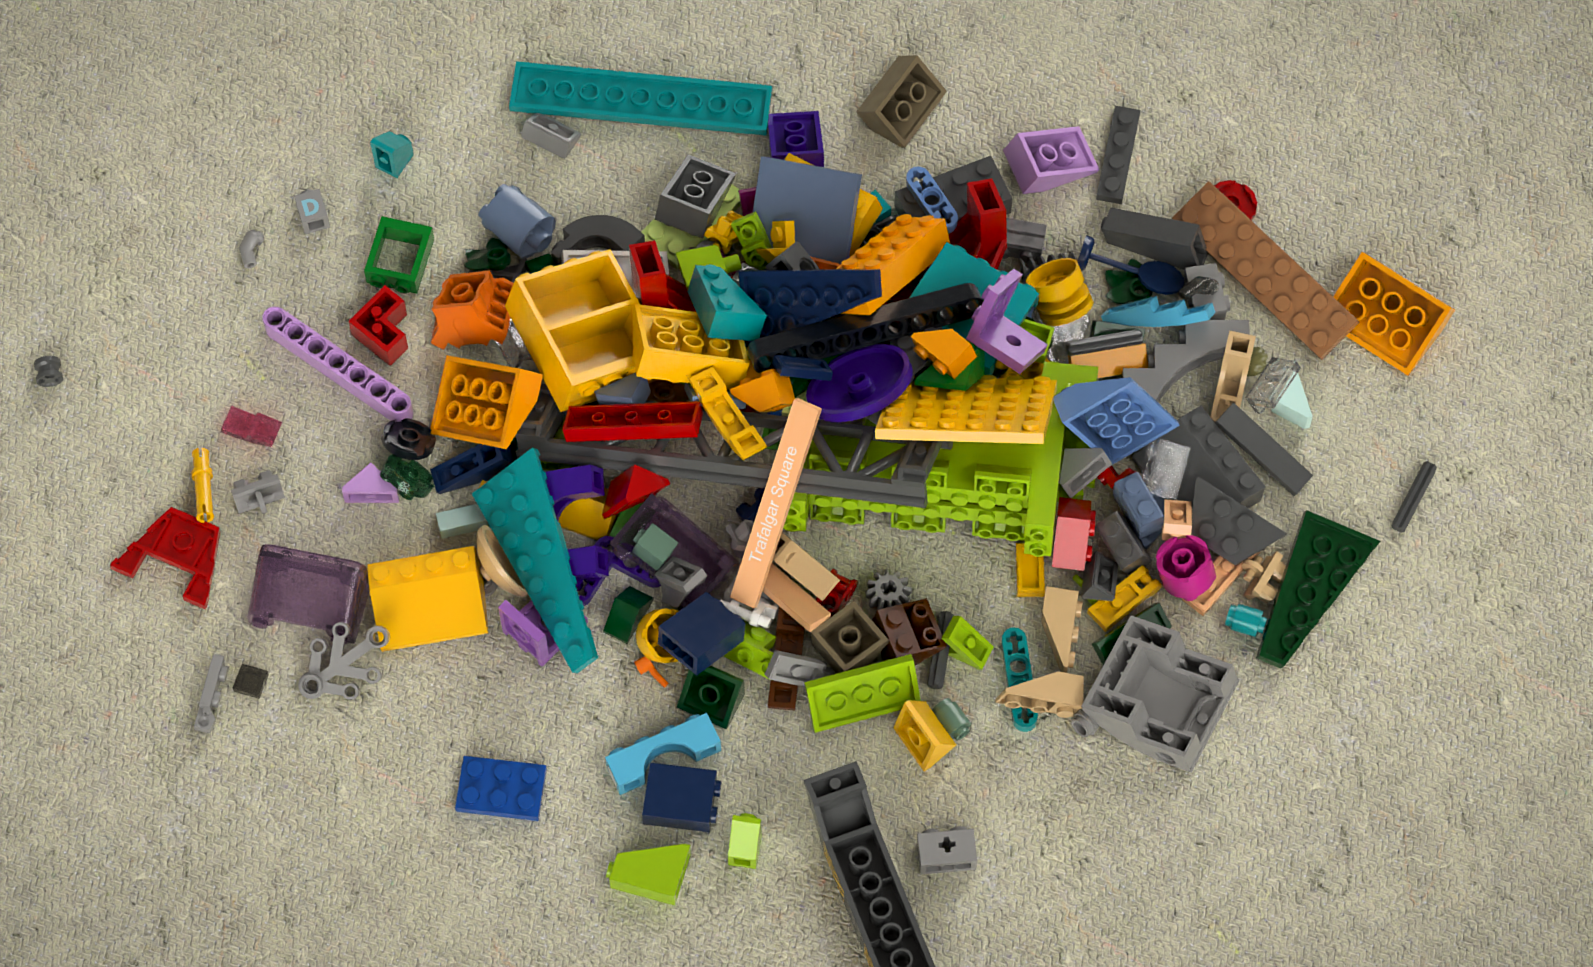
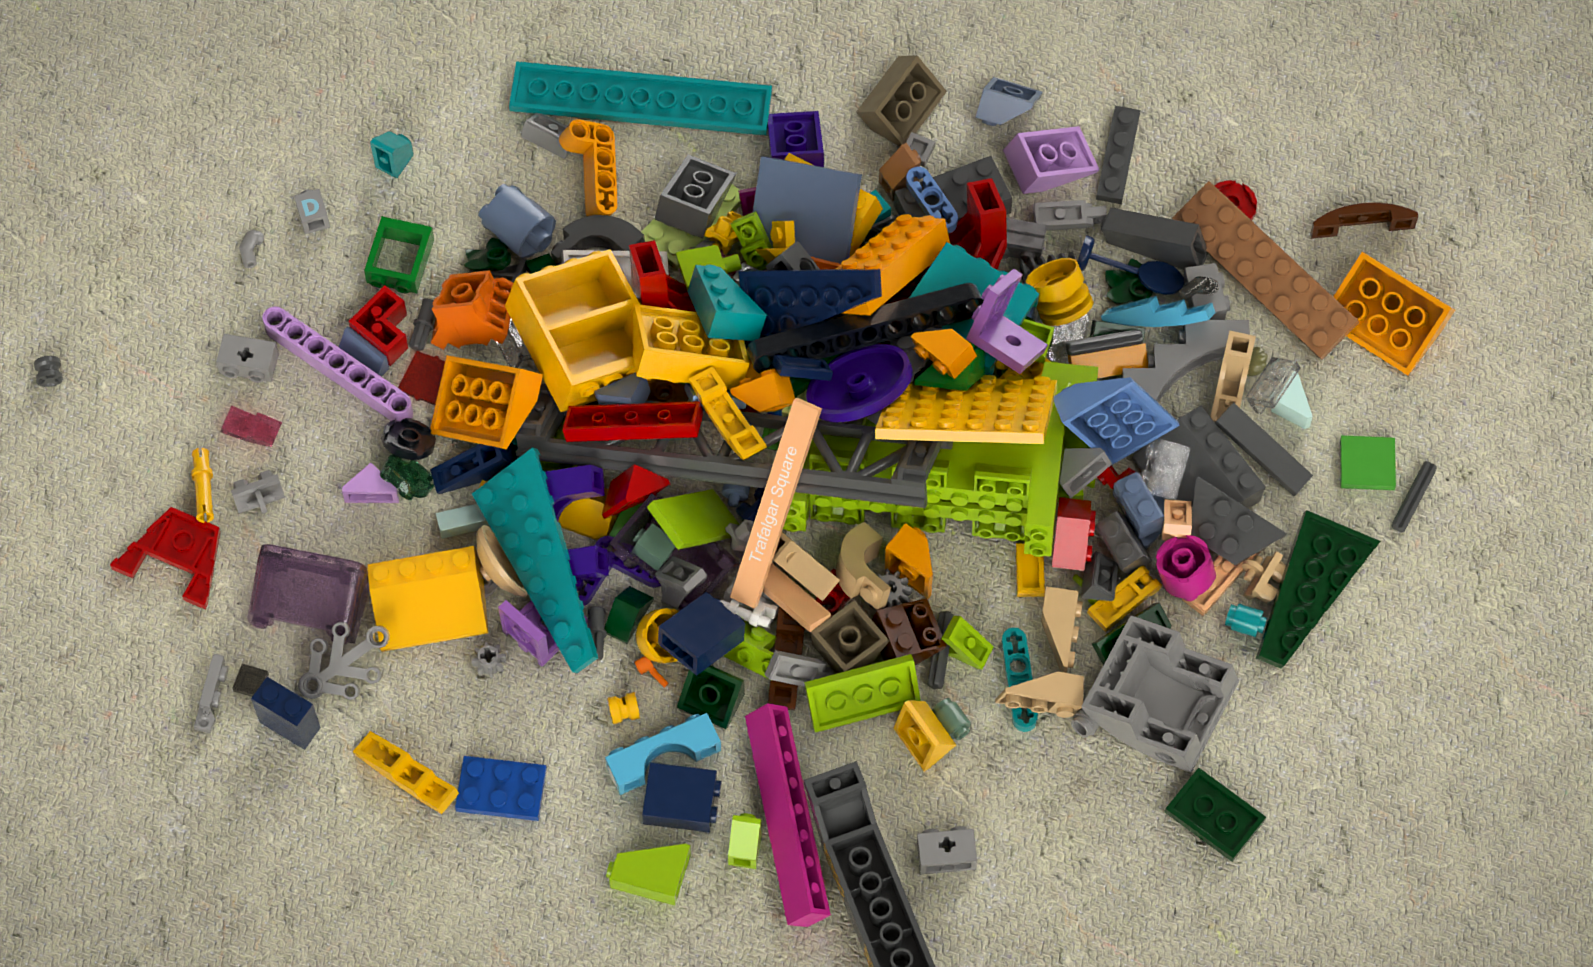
(247, 358): none -> light grey brick
(285, 713): none -> dark blue brick
(363, 351): none -> sand blue slope
(405, 772): none -> yellow slope
(423, 325): none -> dark grey axle
(423, 378): none -> clear red piece
(489, 652): none -> light grey gear
(596, 622): none -> dark grey axle
(597, 145): none -> light orange beam
(623, 708): none -> yellow wheel
(693, 518): none -> lime tile
(735, 493): none -> sand blue tile
(787, 816): none -> dark pink brick
(855, 577): none -> tan arch
(894, 172): none -> medium nougat slope
(911, 557): none -> light orange slope
(922, 145): none -> light grey tile
(1005, 101): none -> sand blue slope
(1068, 214): none -> light grey hinge
(1215, 814): none -> dark green plate
(1364, 213): none -> reddish brown slope
(1367, 463): none -> bright green tile

